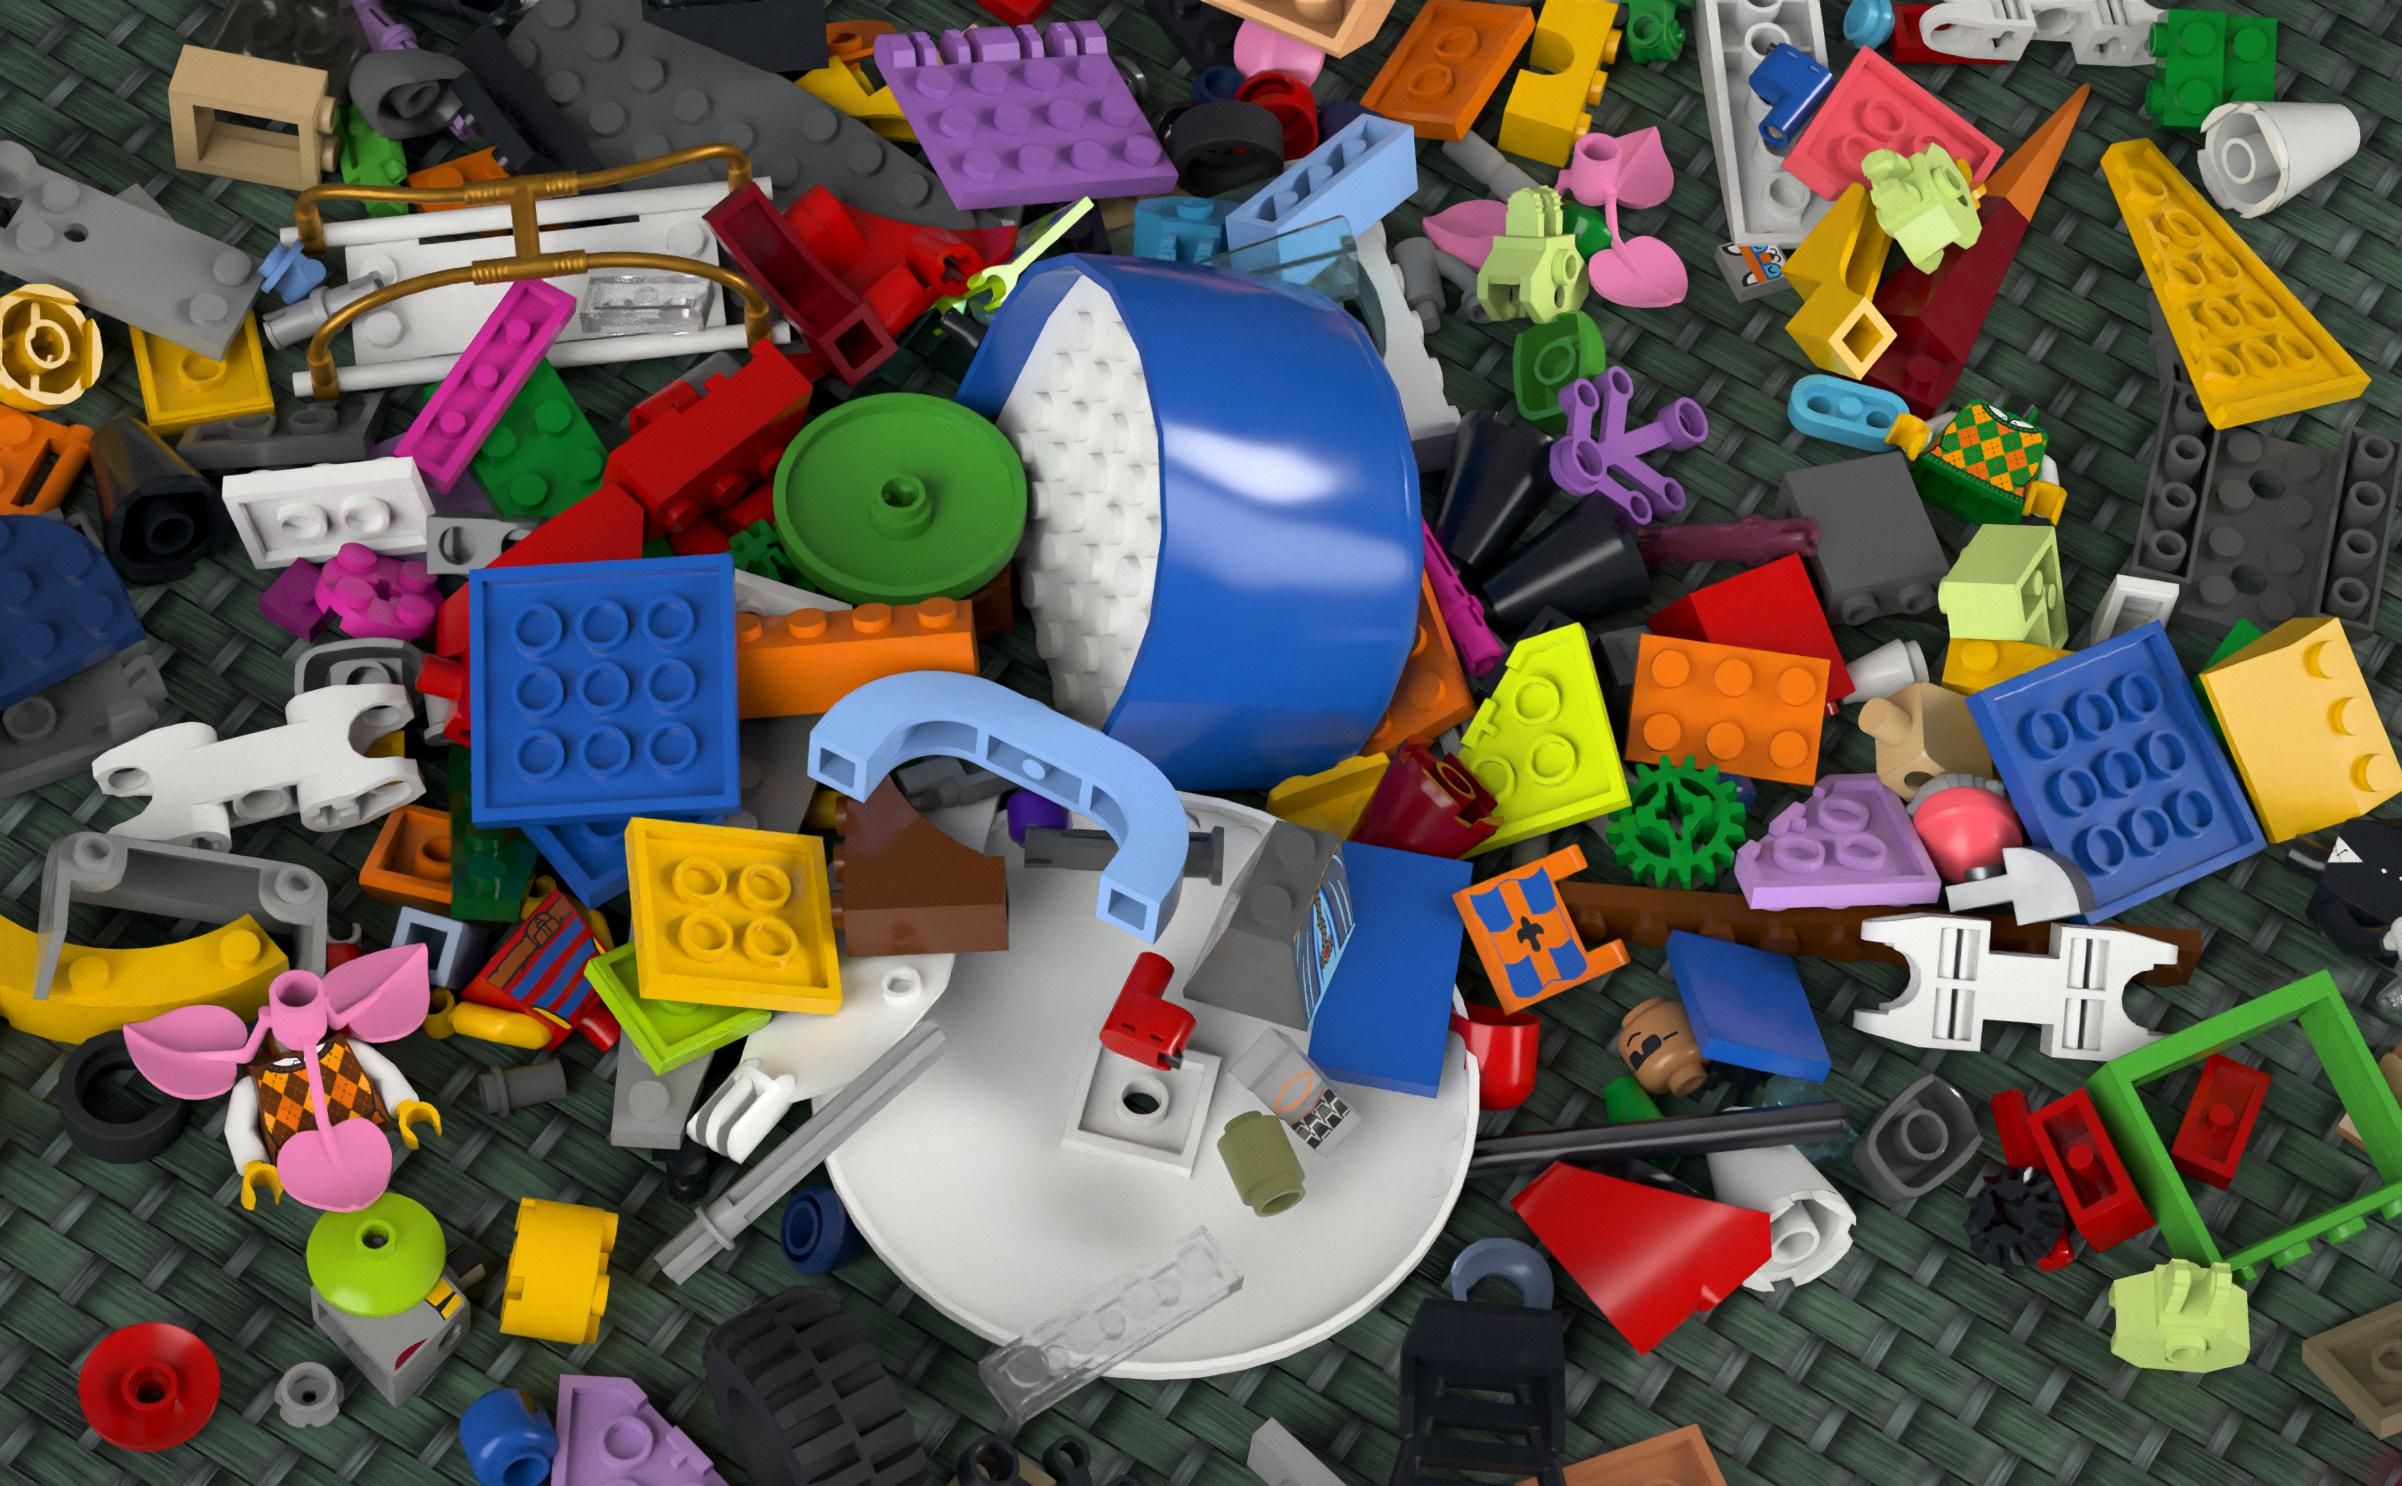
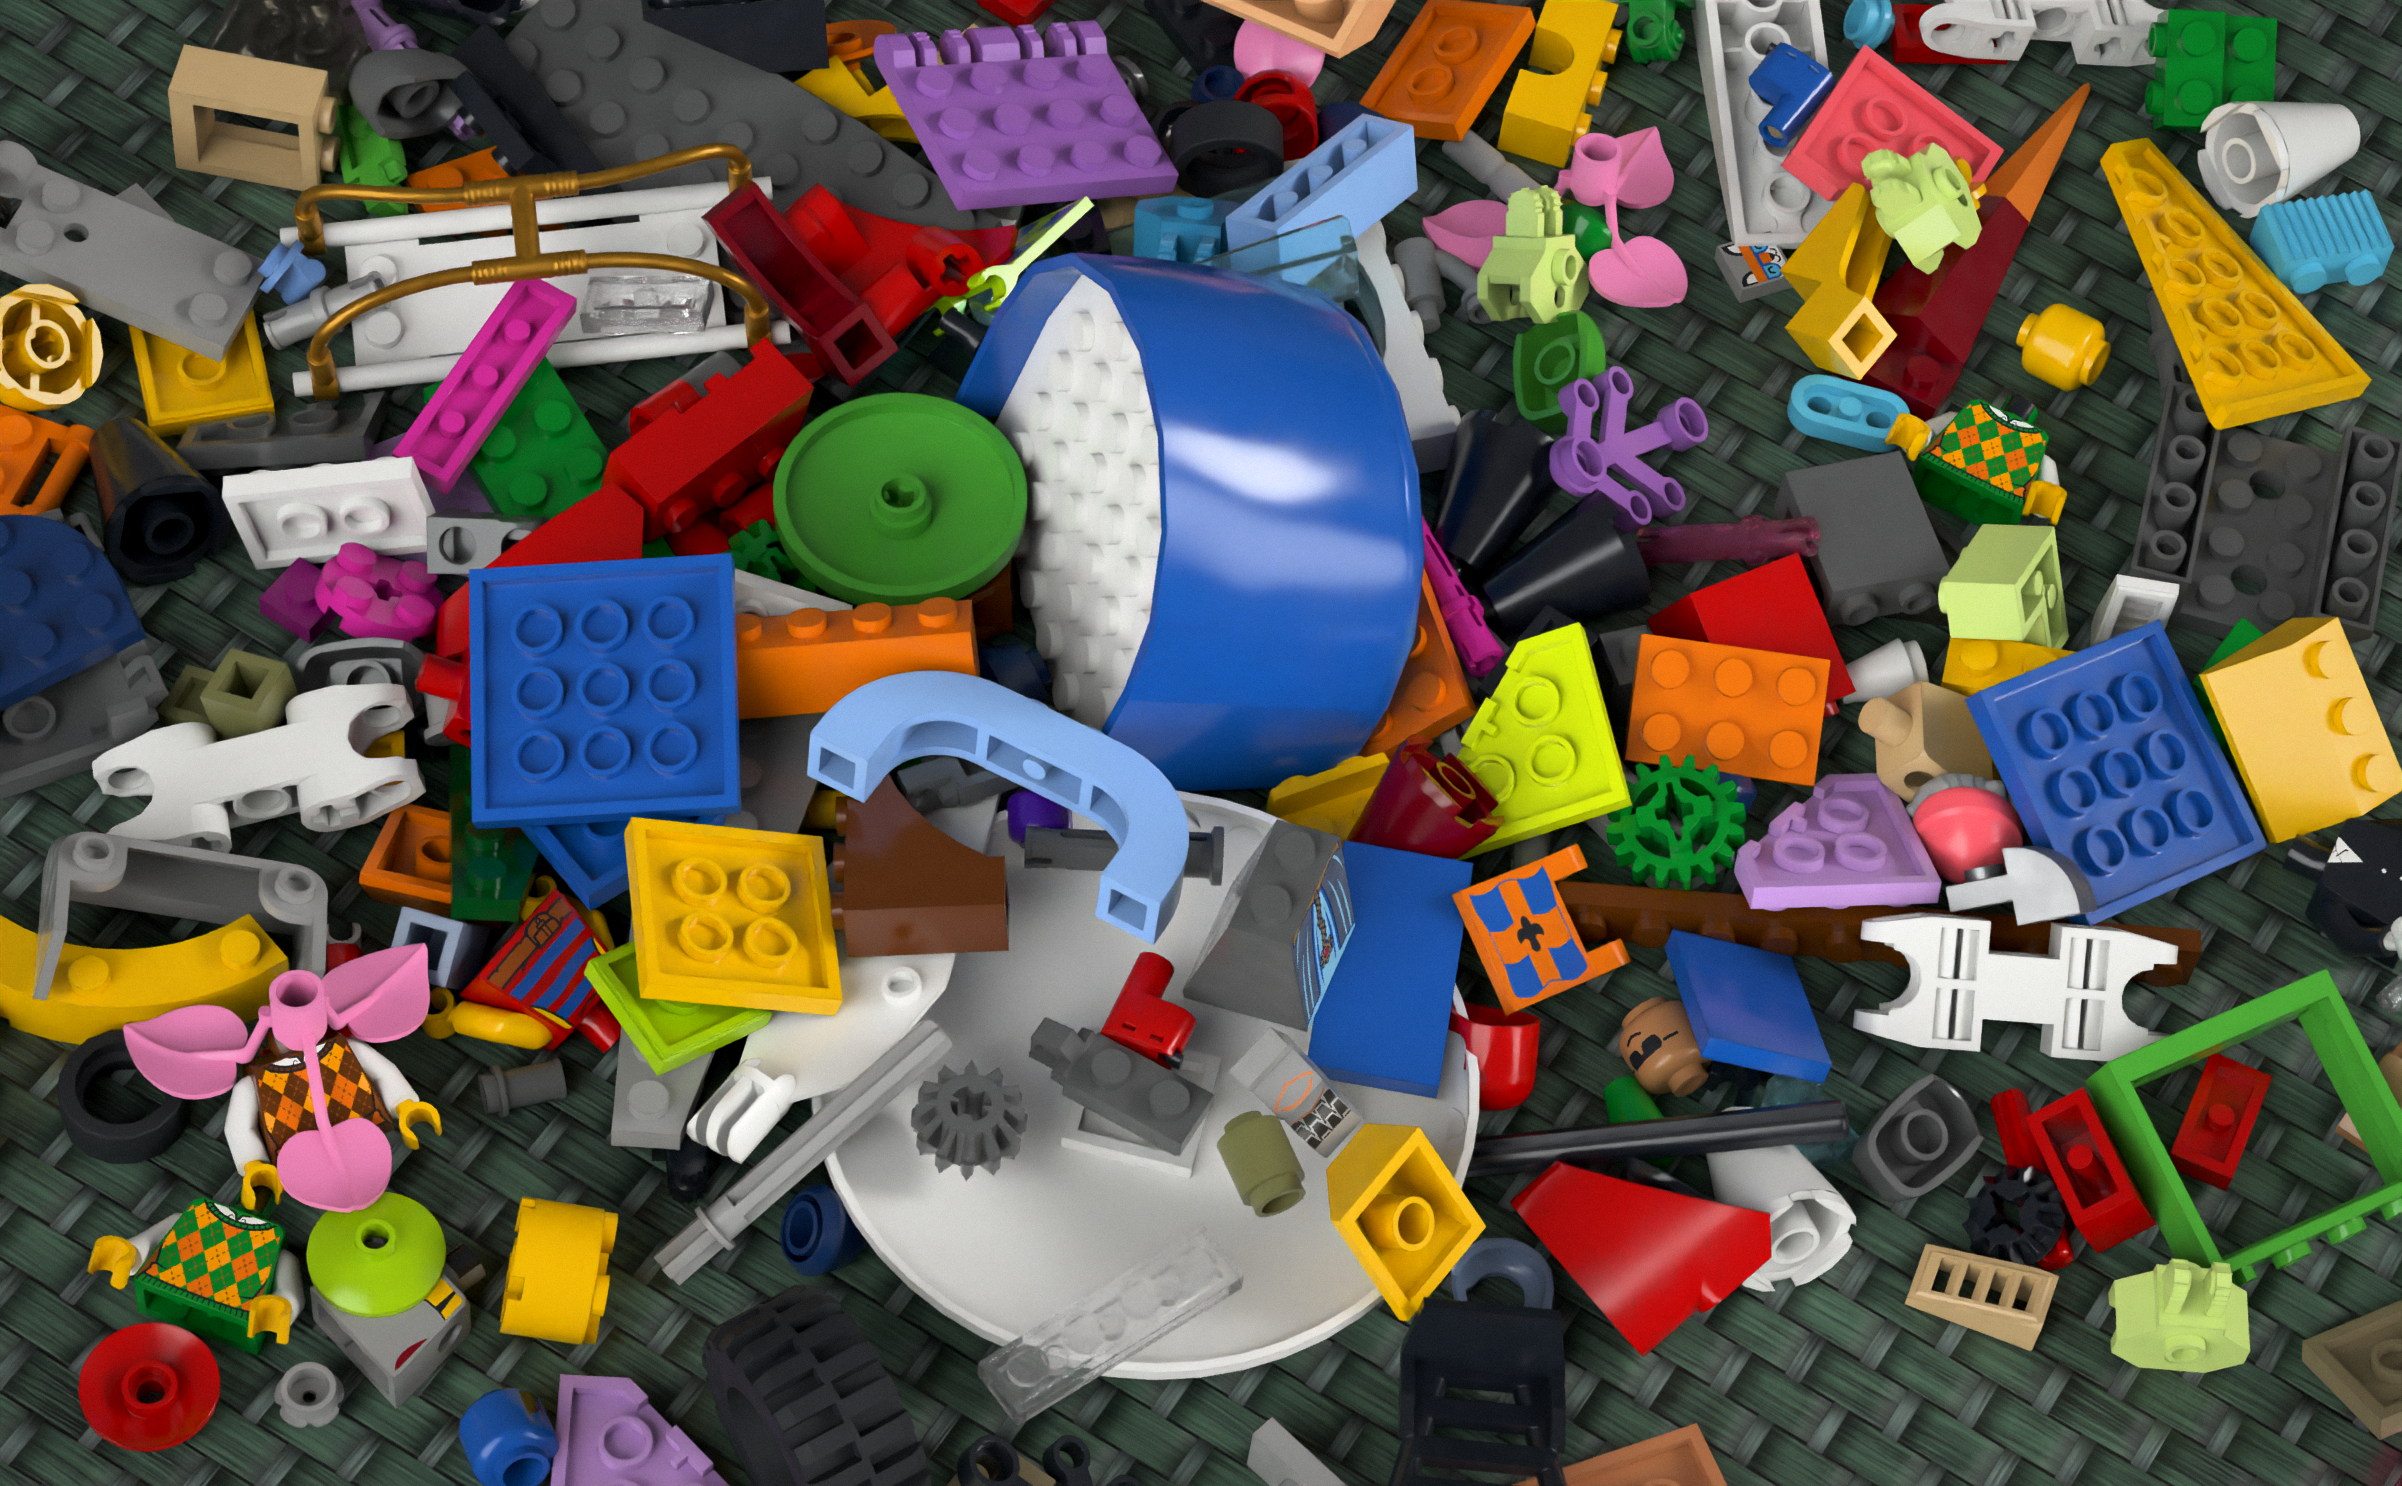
(212, 1271): none -> torso
(235, 700): none -> olive brick
(969, 1120): none -> dark grey gear
(1015, 669): none -> dark blue cone
(1122, 1085): none -> dark grey hinge
(1400, 1212): none -> yellow slope
(2009, 1278): none -> tan slope
(2063, 347): none -> yellow head
(2323, 241): none -> medium azure brick

